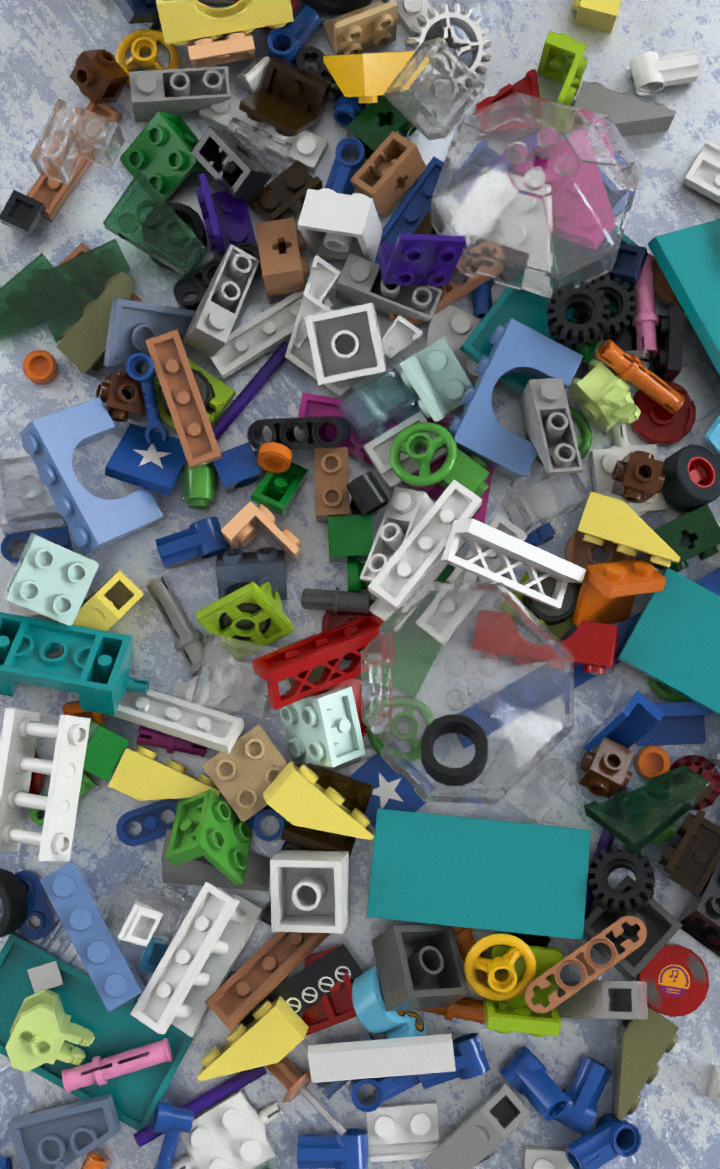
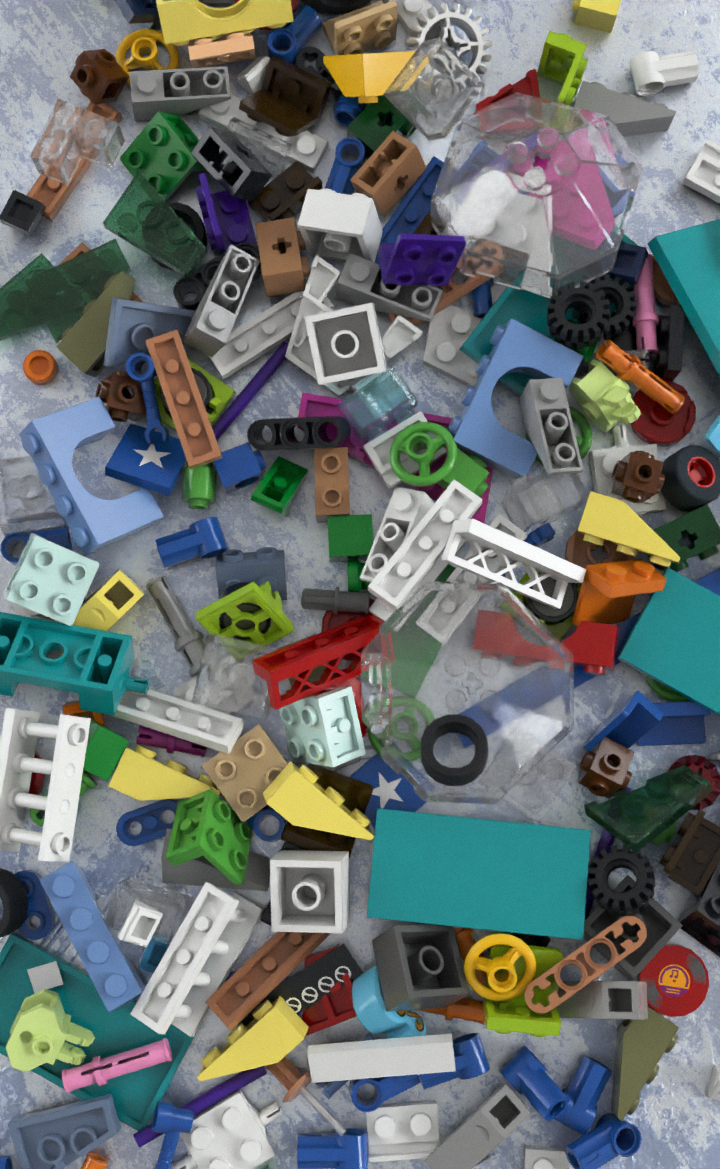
(243, 527): light nougat bracket -> none
(274, 457): orange tile -> none
(366, 495): black piece -> none
(437, 378): light aqua bracket -> none
(651, 762): orange tile -> none

